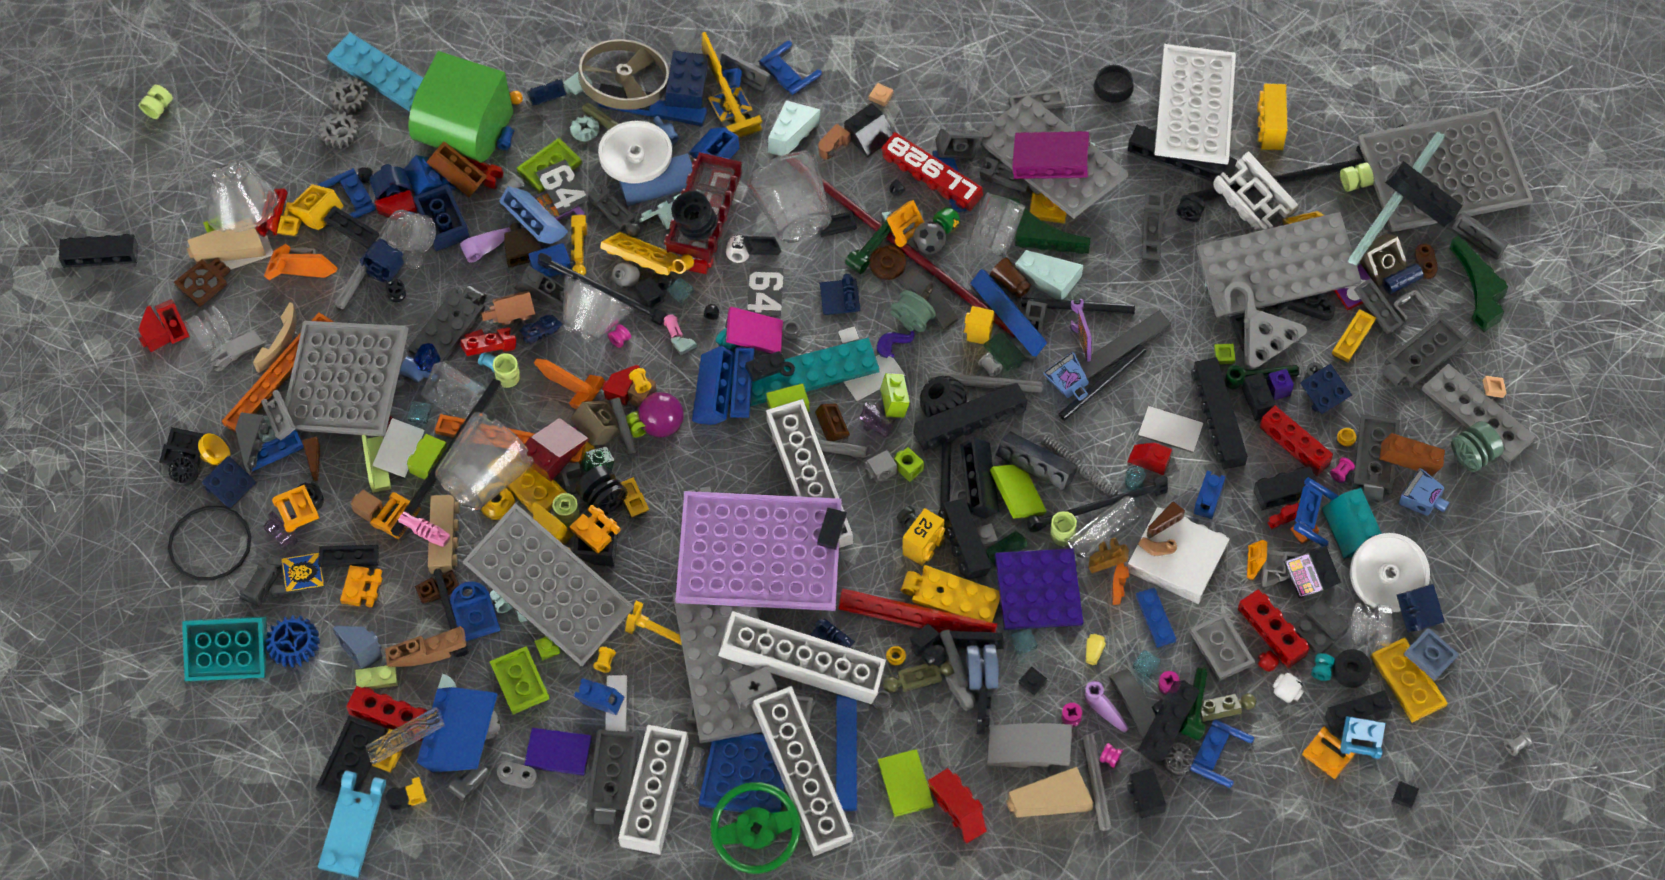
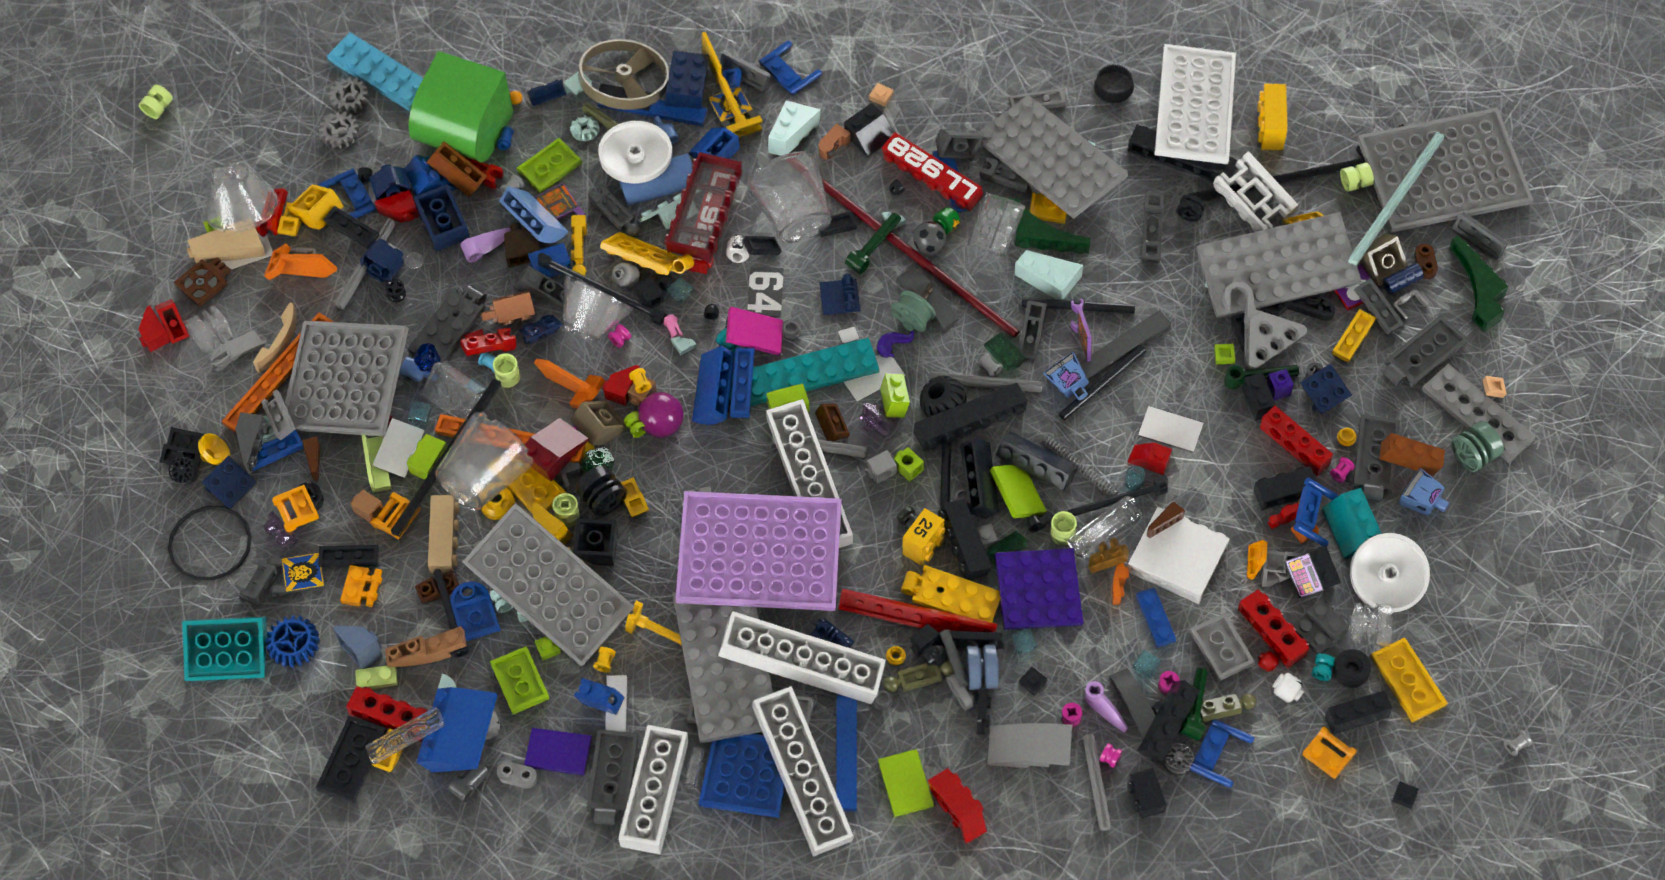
(98, 251): black brick -> none
(351, 827): medium azure hinge -> none
(406, 796): leg -> none
(410, 231): clear wheel -> none
(425, 529): bright pink hinge -> none
(562, 186): sticker -> none
(592, 534): light orange plate -> none
(623, 426): dark grey piece -> none
(694, 215): black wheel -> none
(742, 830): green piece -> none
(760, 680): light grey brick -> none
(768, 366): black hinge -> none
(831, 528): black tile -> none
(887, 262): reddish brown tile -> none
(902, 219): light orange plate -> none
(979, 325): yellow brick -> none
(1008, 312): blue tile -> none
(1010, 278): reddish brown plant -> none
(1051, 155): magenta panel -> none
(1051, 795): tan slope -> none
(1094, 648): light yellow cone -> none
(1158, 548): medium nougat arm -> none
(1209, 495): blue brick -> none
(1219, 413): black brick -> none
(1363, 730): dark azure plate -> none
(1420, 608): dark blue hinge -> none
(1423, 194): black brick -> none
(1431, 654): sand blue plate -> none

